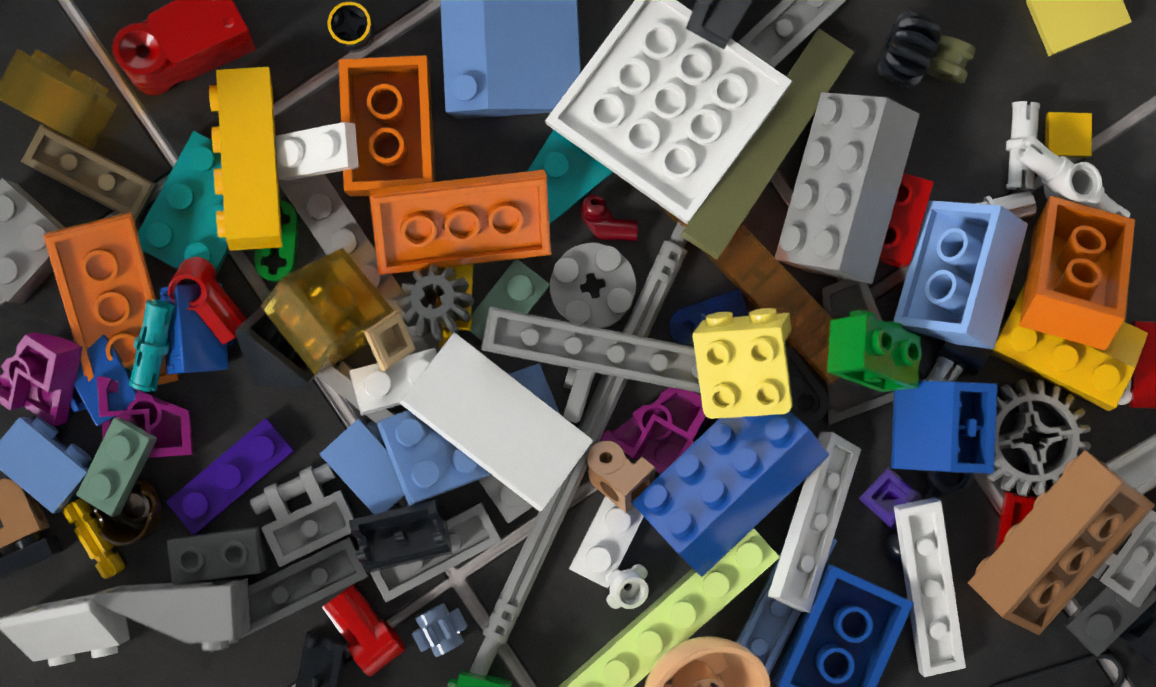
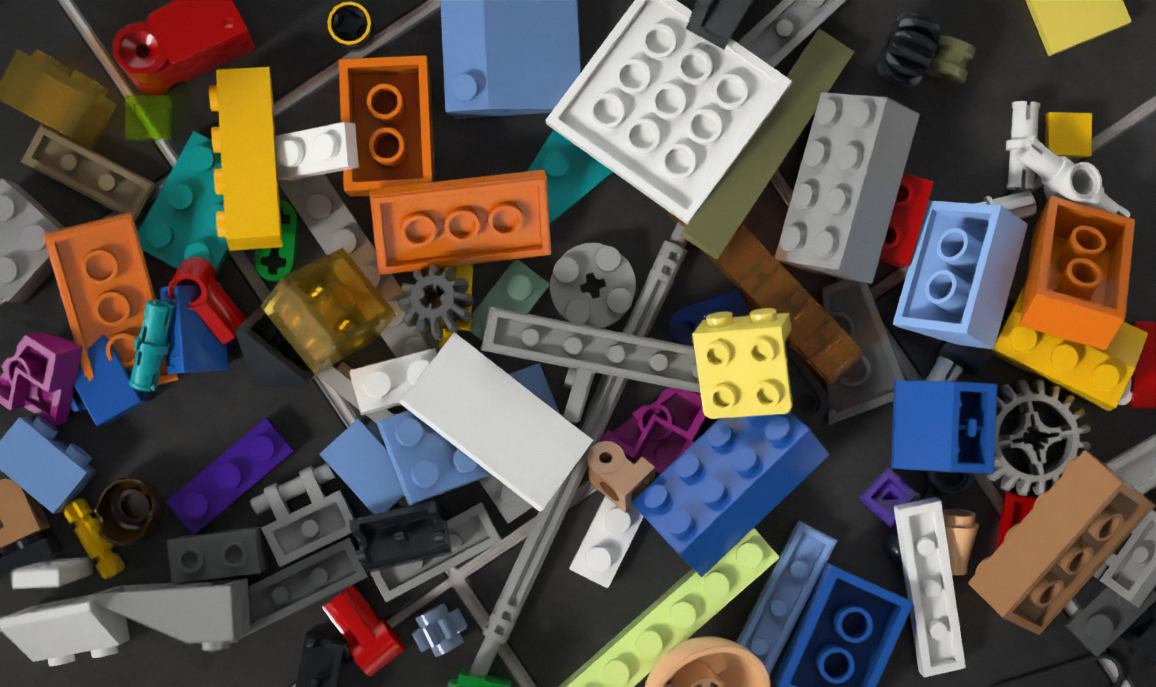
(52, 572): none -> white tile
(116, 466): sand green plate -> none
(148, 117): none -> clear neon green tile
(157, 417): magenta slope -> none
(390, 340): tan slope -> none
(604, 224): dark red arm -> none
(631, 596): white plate -> none
(814, 525): white plate -> none
(874, 352): green brick -> none
(960, 535): none -> light nougat cone

